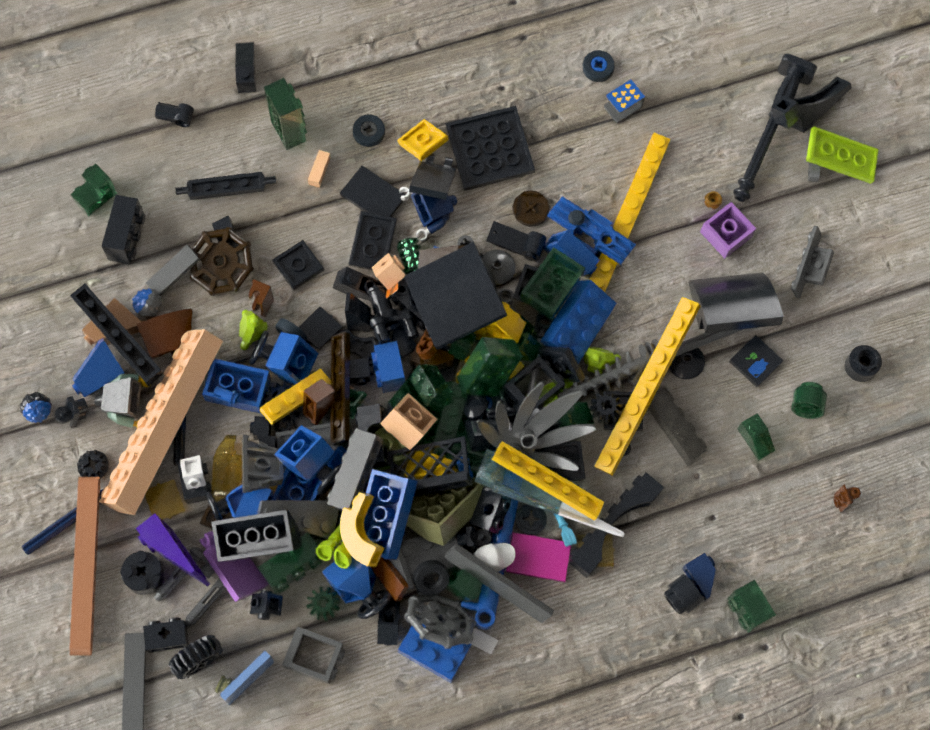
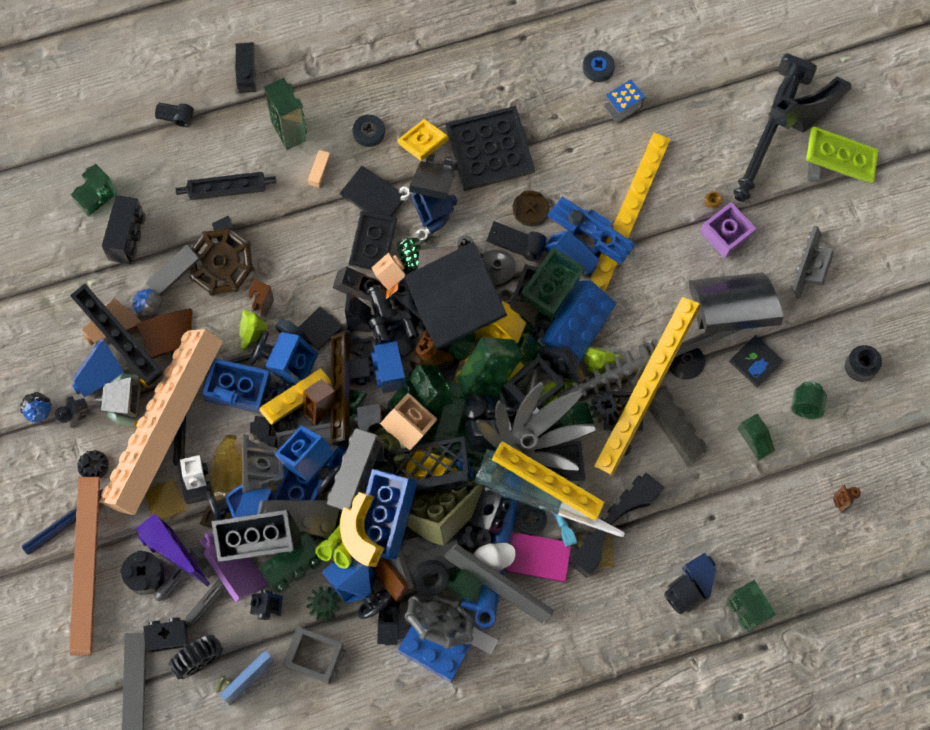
(298, 265): black tile -> none

